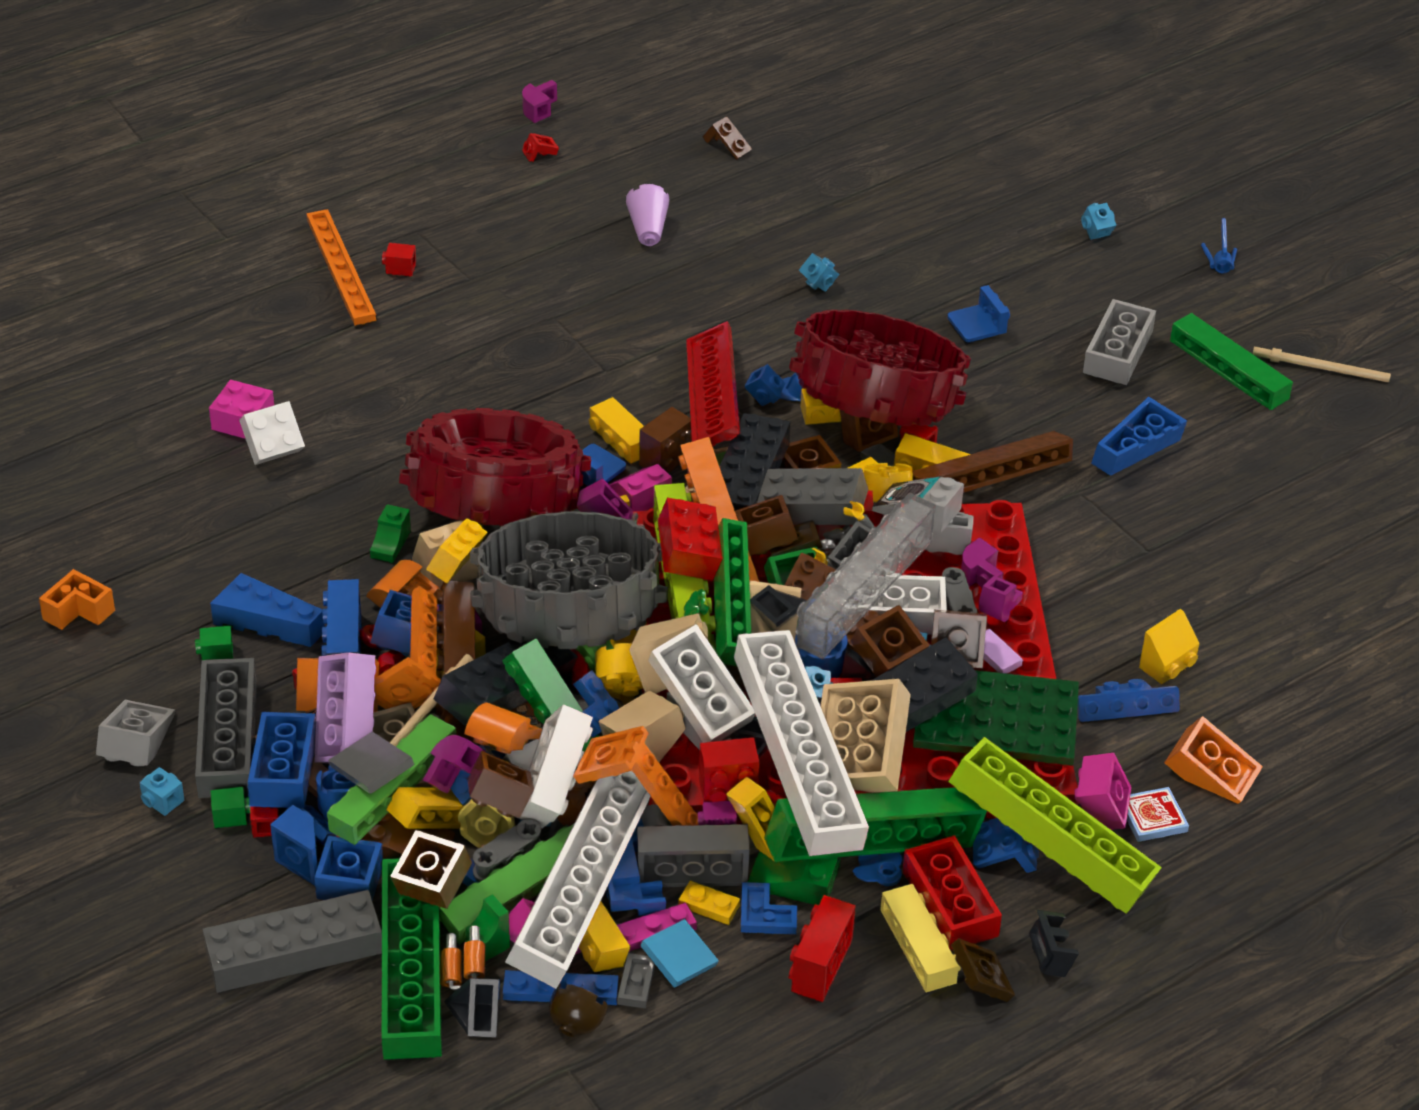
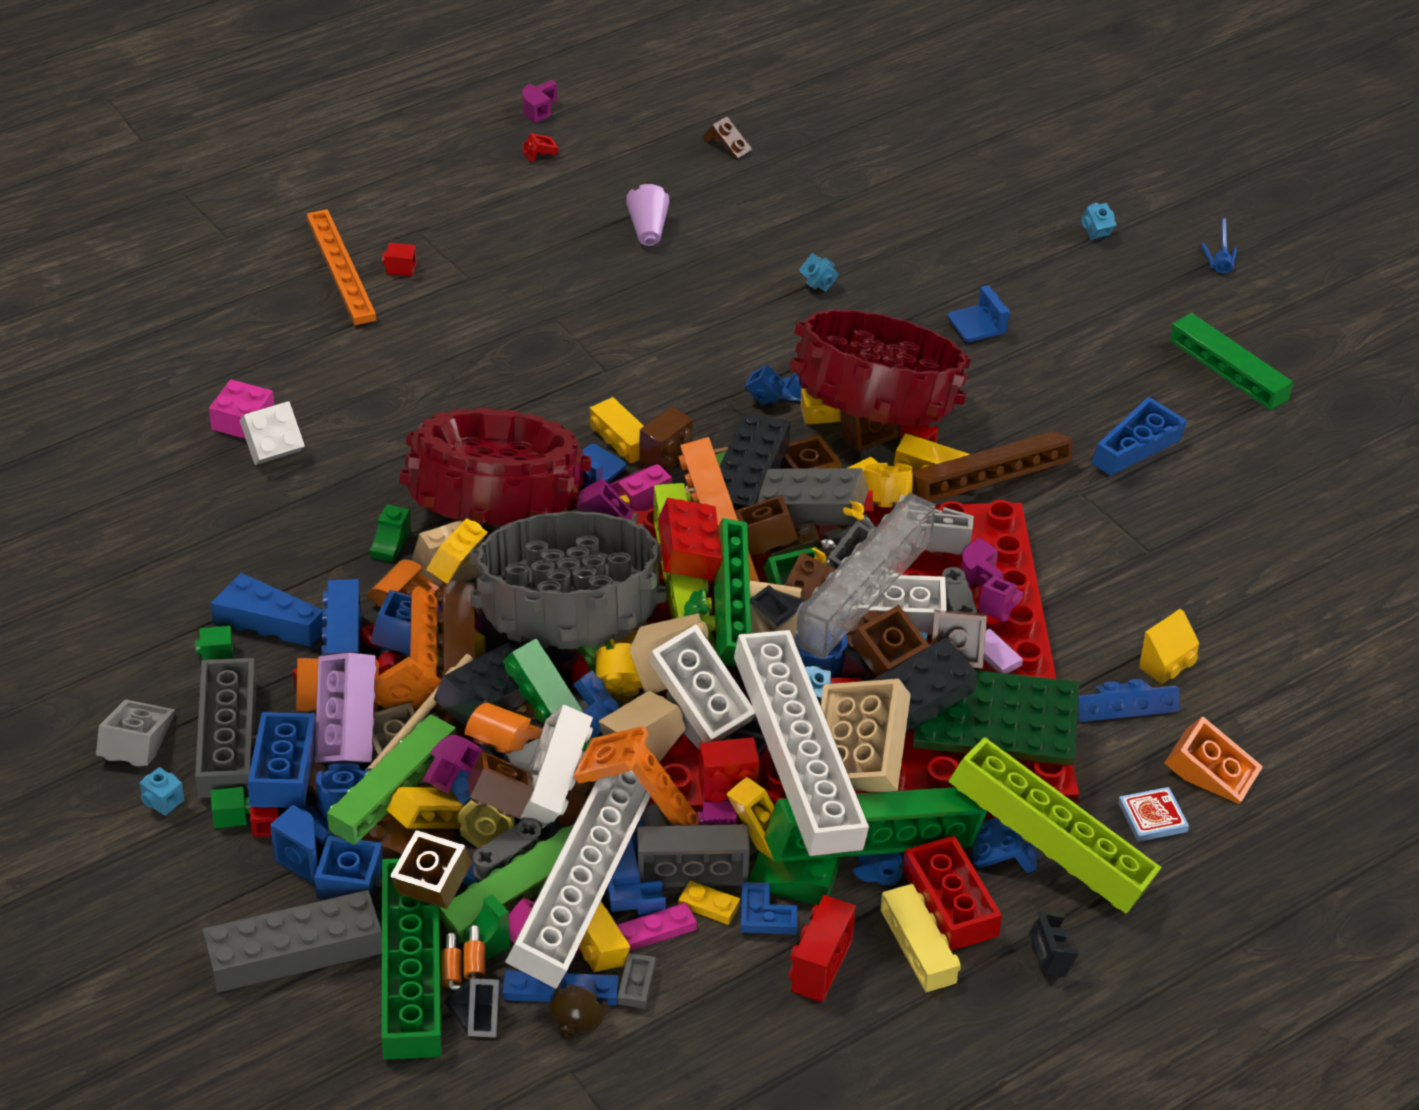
(75, 597): orange brick -> none
(371, 762): dark grey tile -> none
(679, 953): dark azure tile -> none
(713, 385): red plate -> none
(941, 491): light grey slope -> none
(982, 970): dark brown plate -> none
(1104, 790): dark pink brick -> none
(1119, 341): light grey brick -> none
(1277, 355): tan bar -> none

